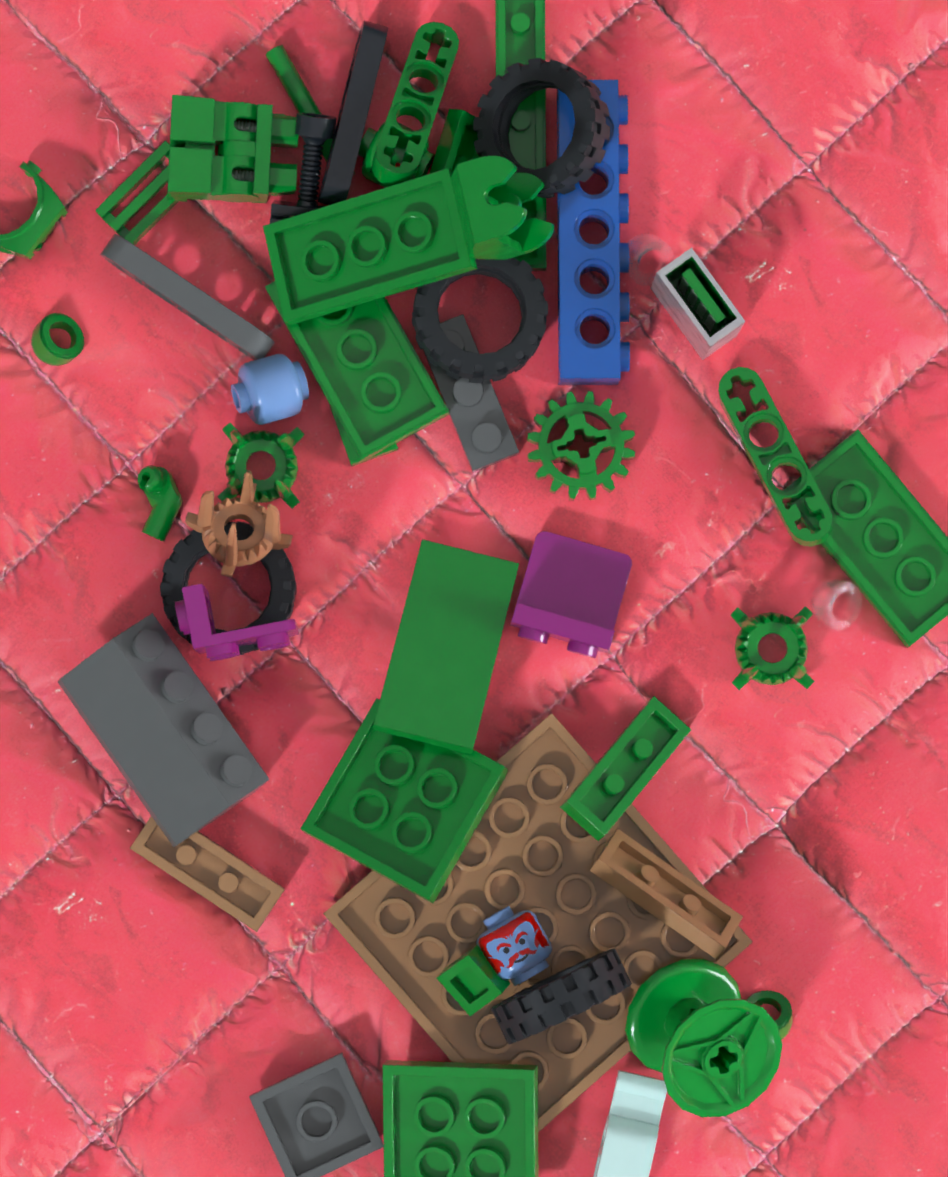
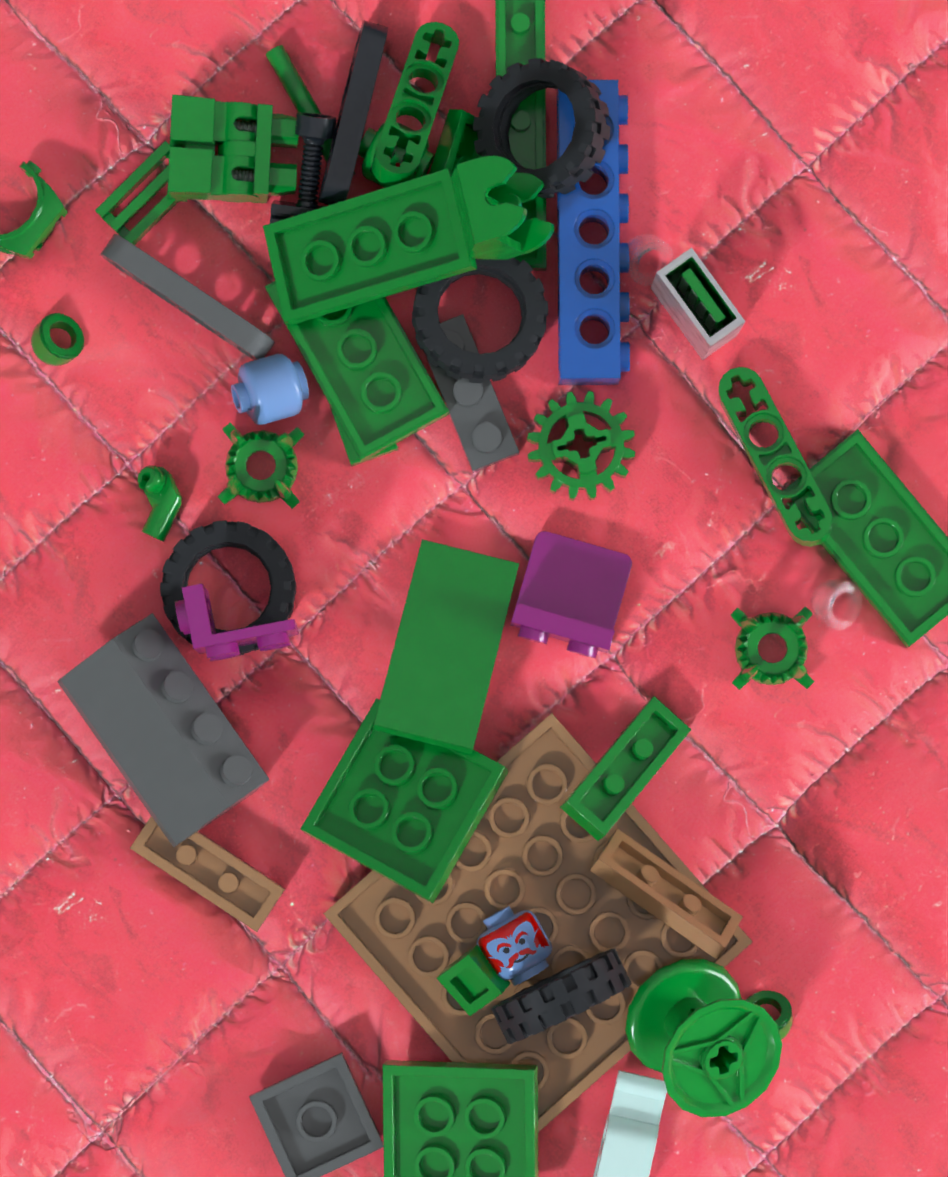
(226, 548): nougat piece -> none

